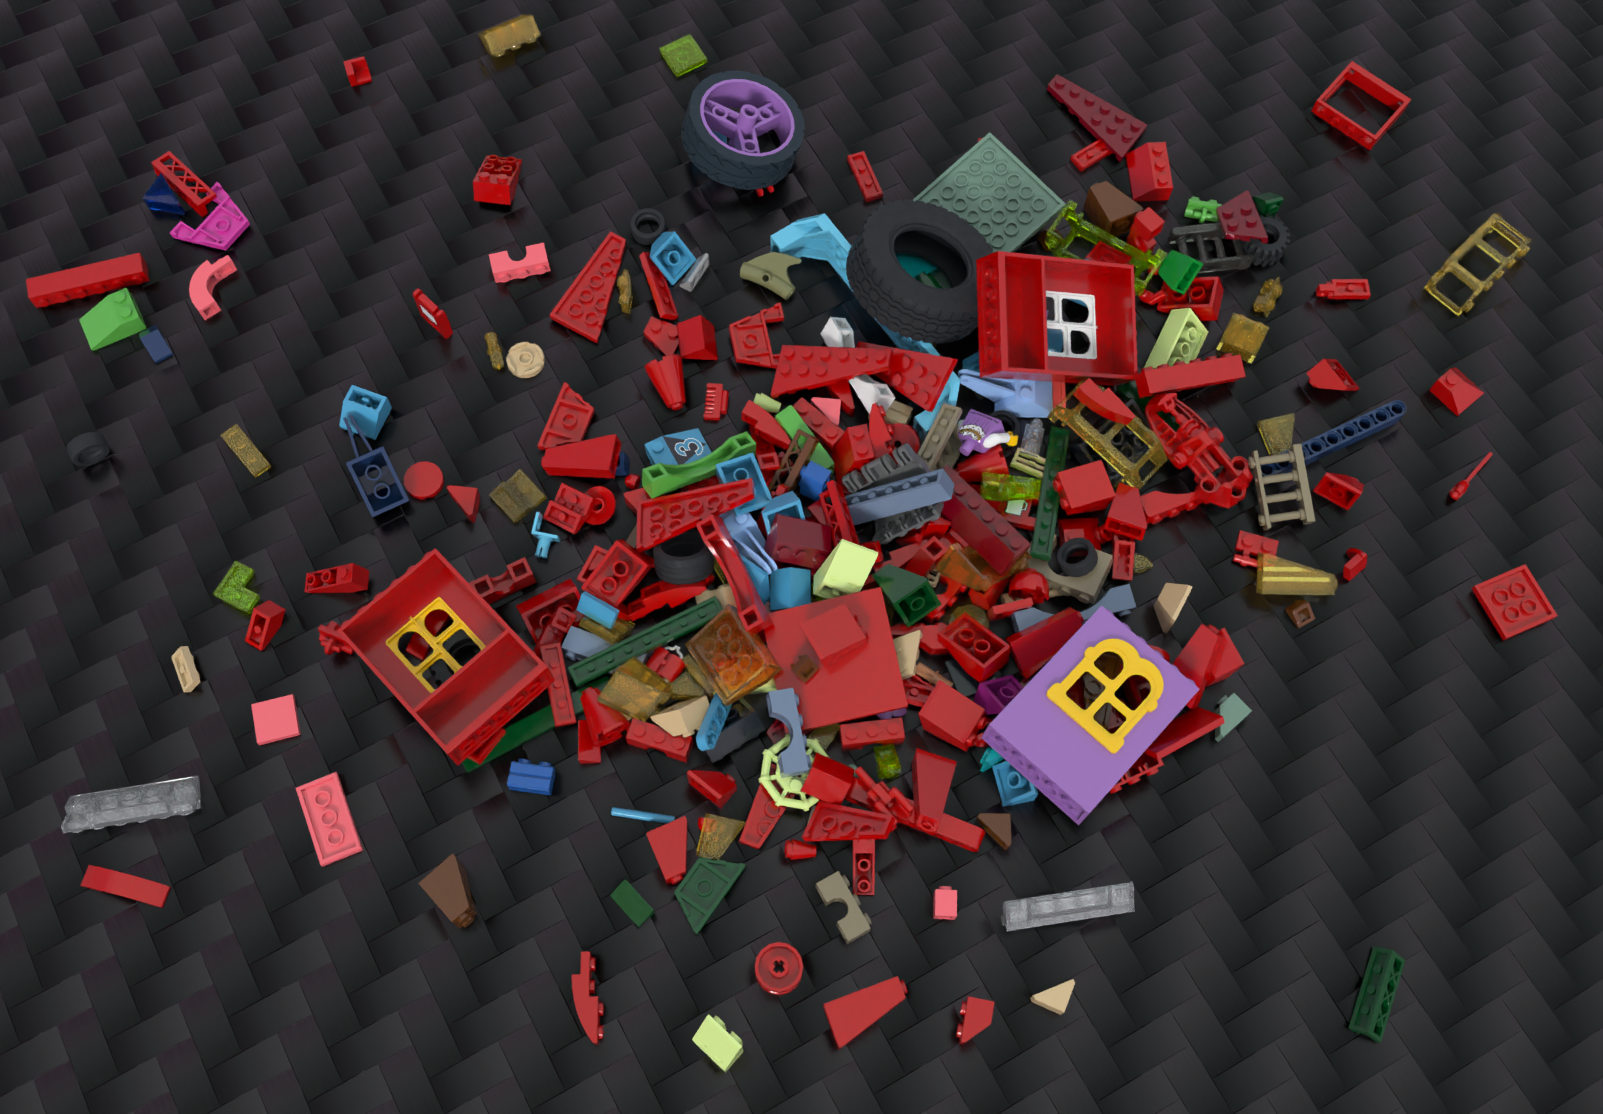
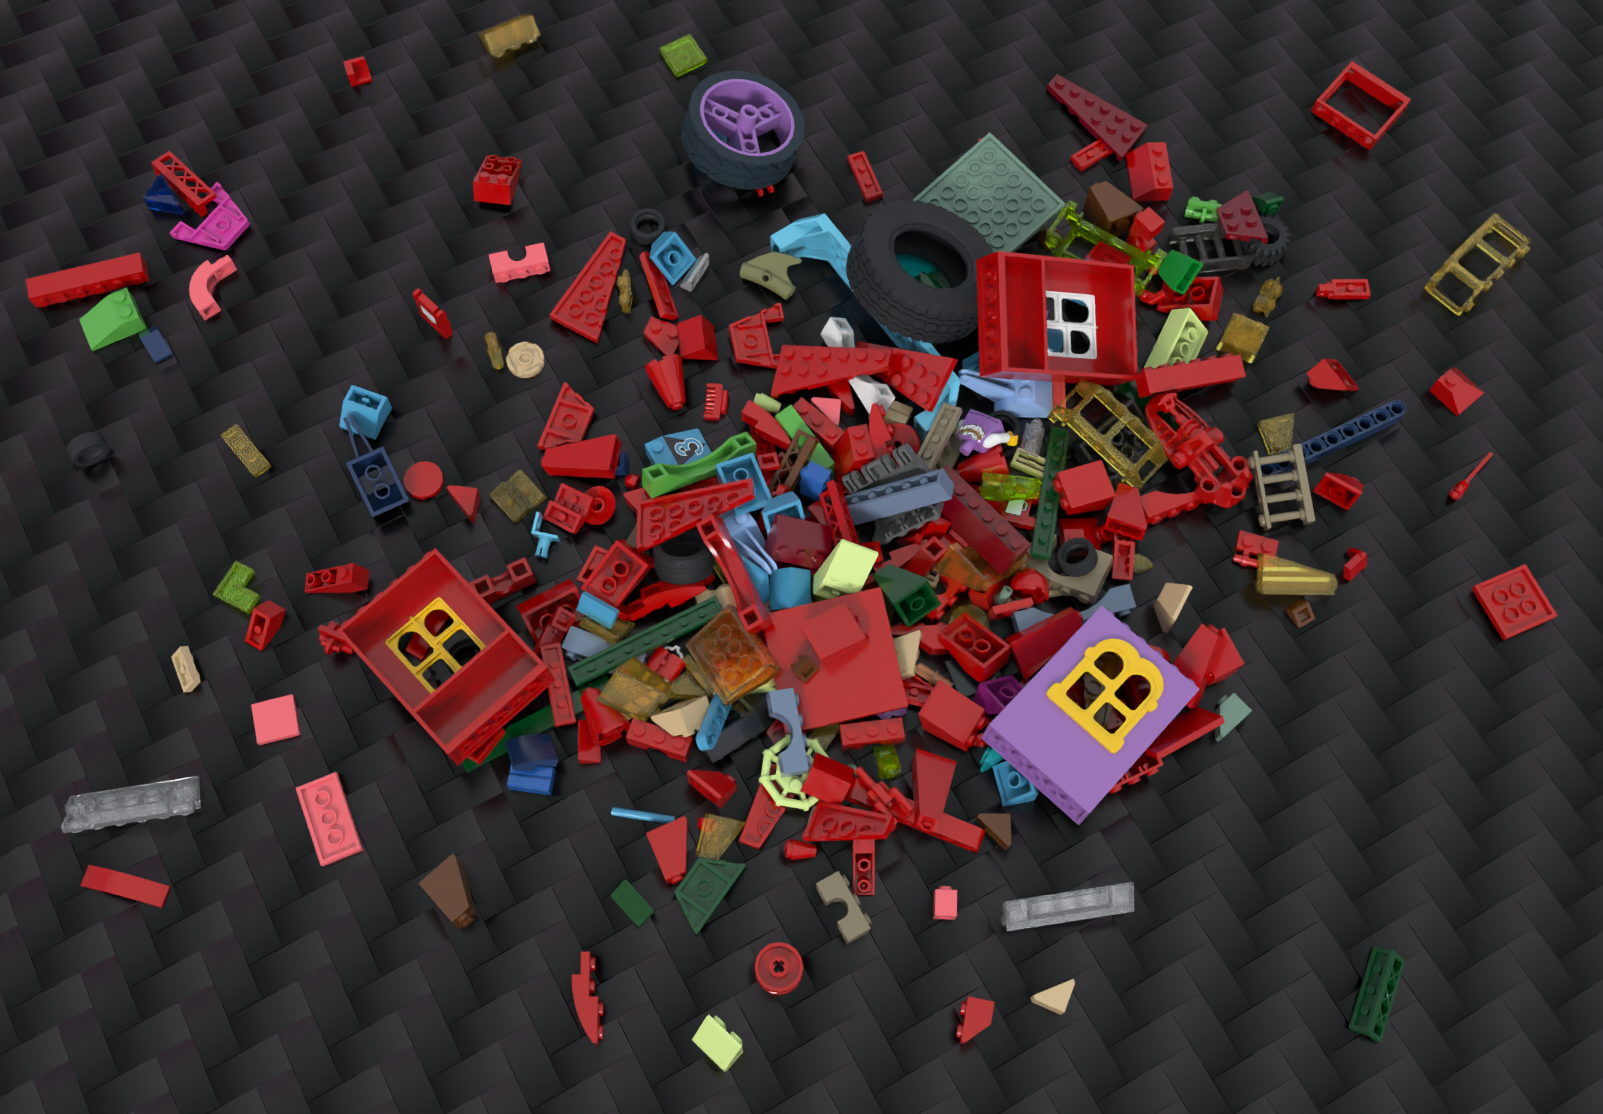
(531, 750): none -> dark blue slope
(861, 1009): red slope -> none
(1003, 596): none -> sand green arm
(1103, 403): red slope -> none

